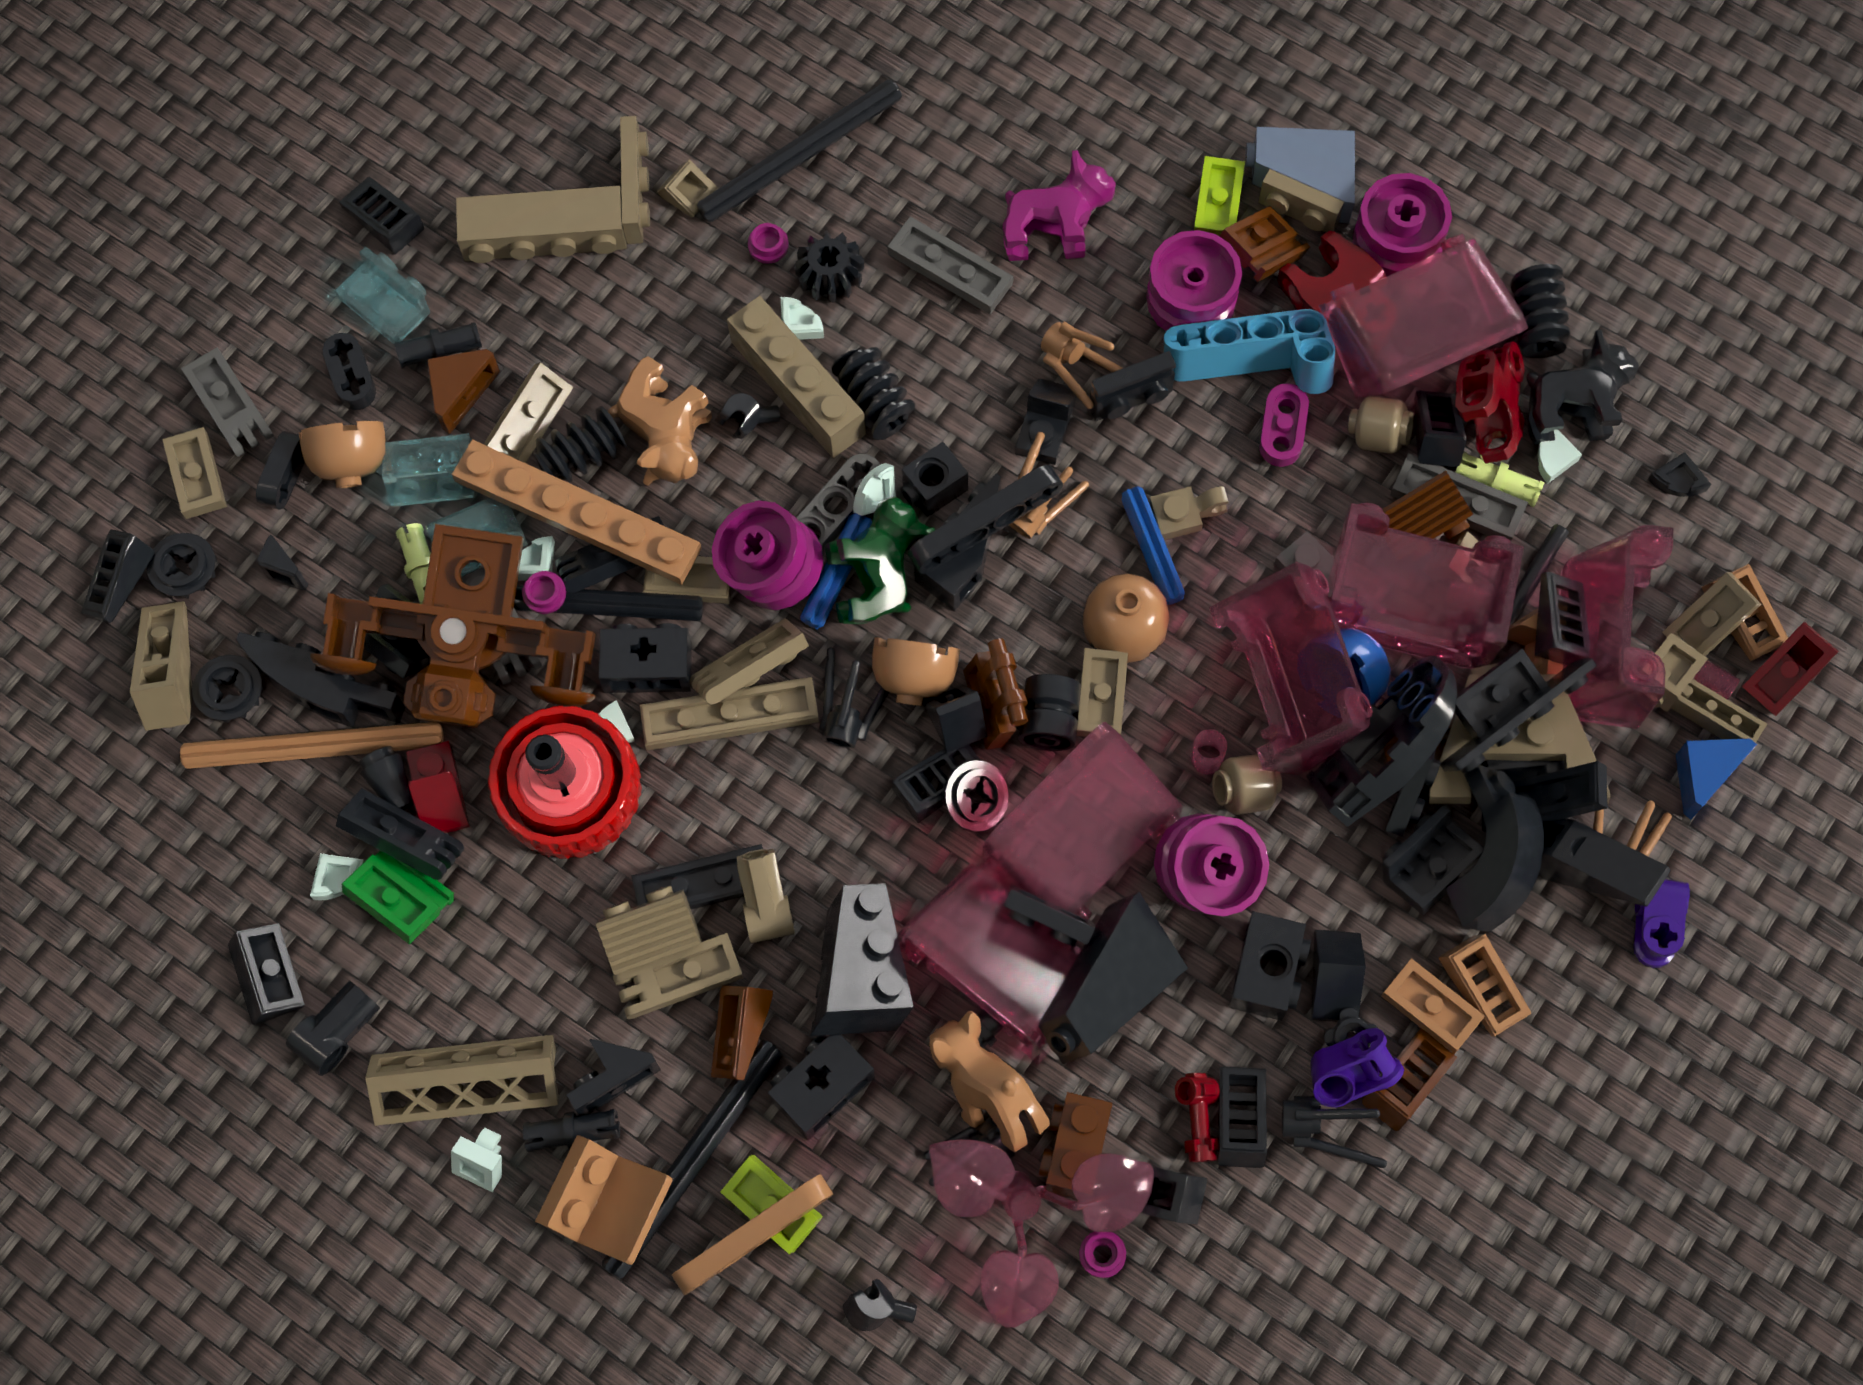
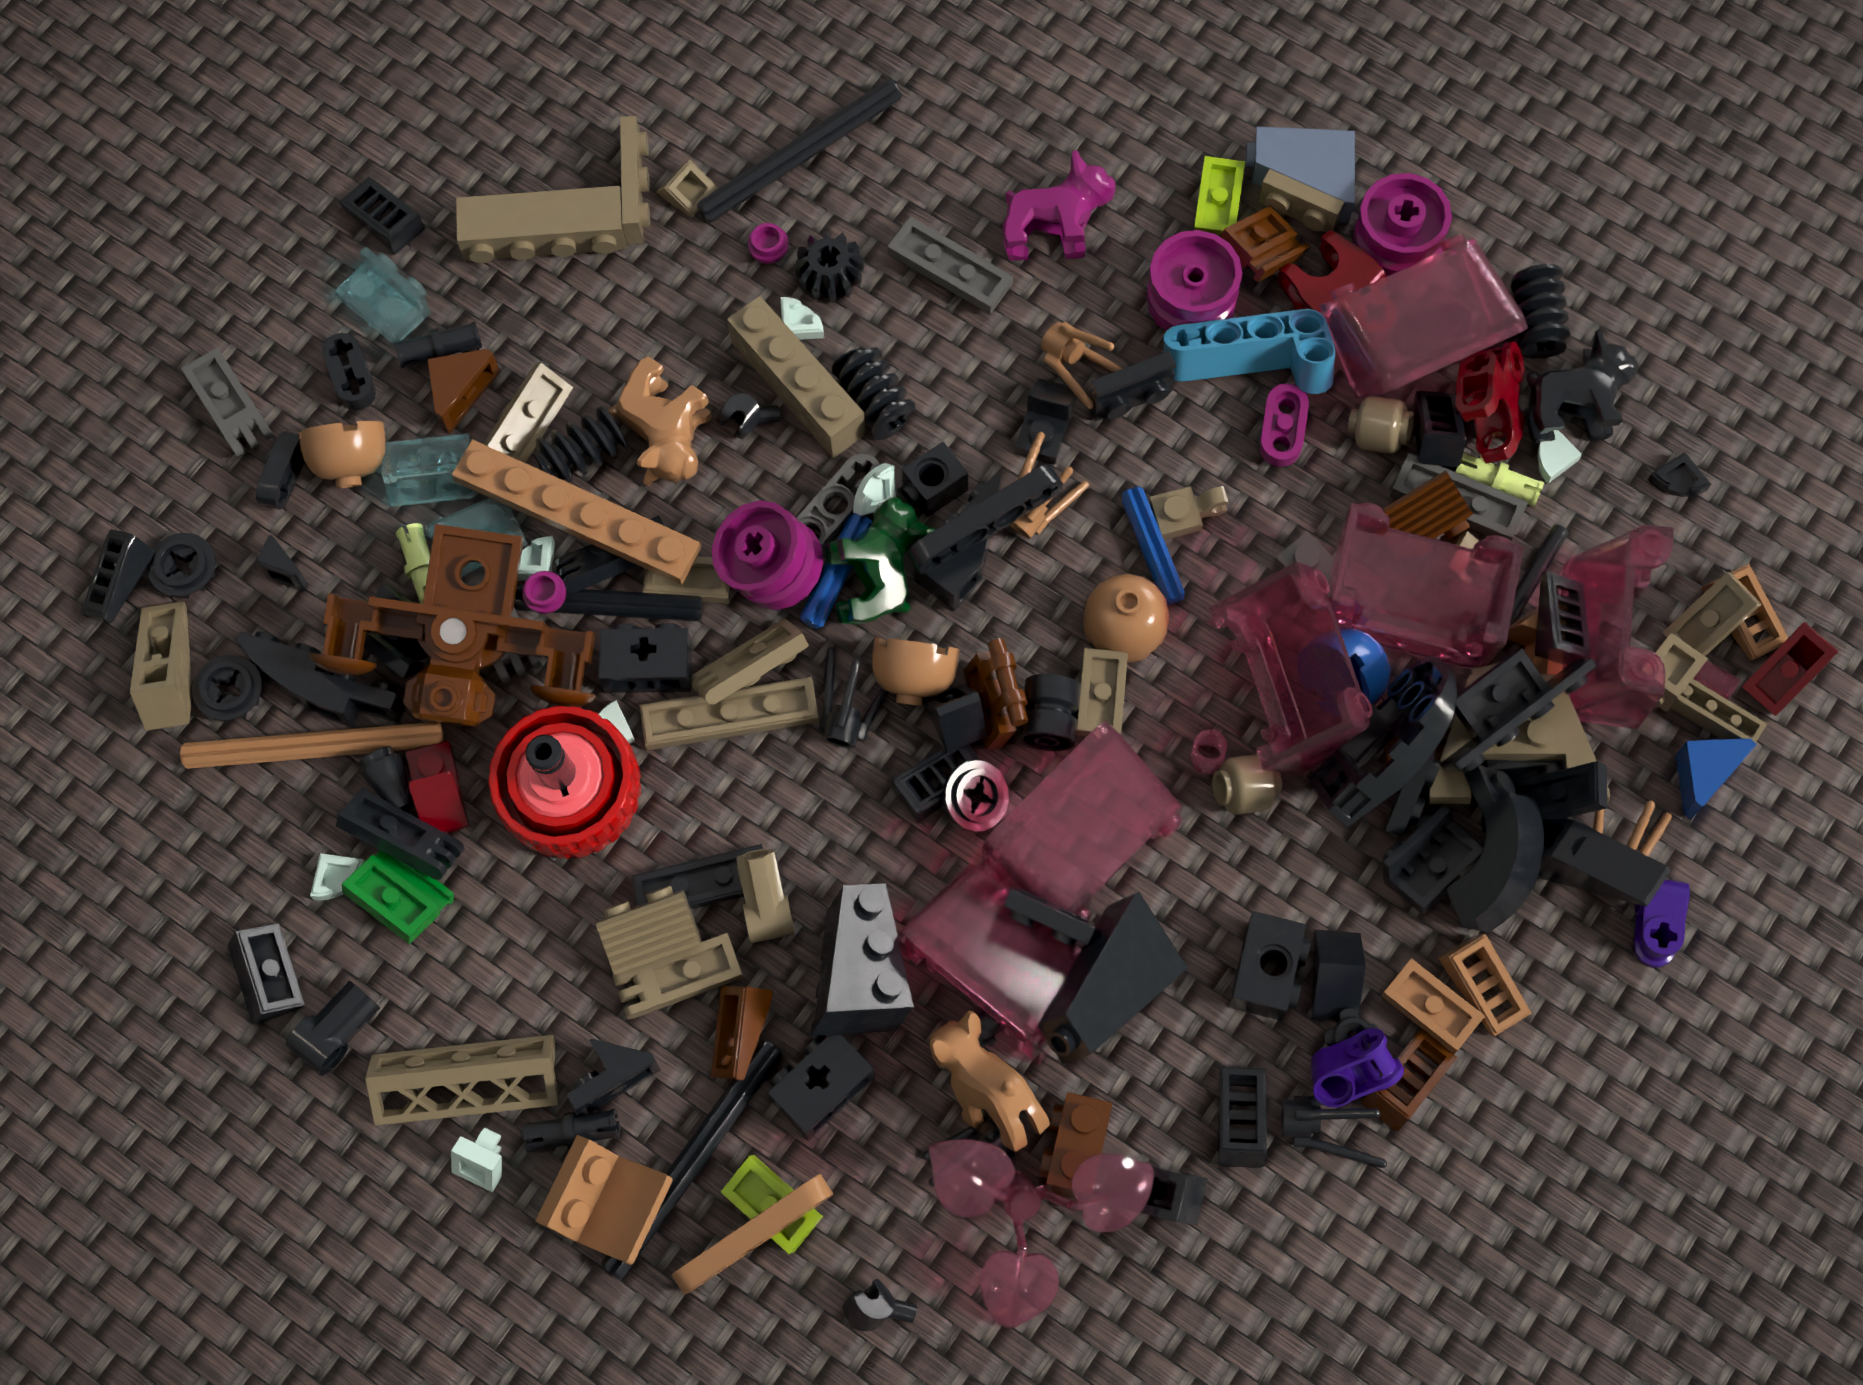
(194, 473): dark tan plate -> none
(1108, 1240): magenta plate -> none
(1198, 1093): dark red bar -> none
(1236, 871): magenta wheel -> none

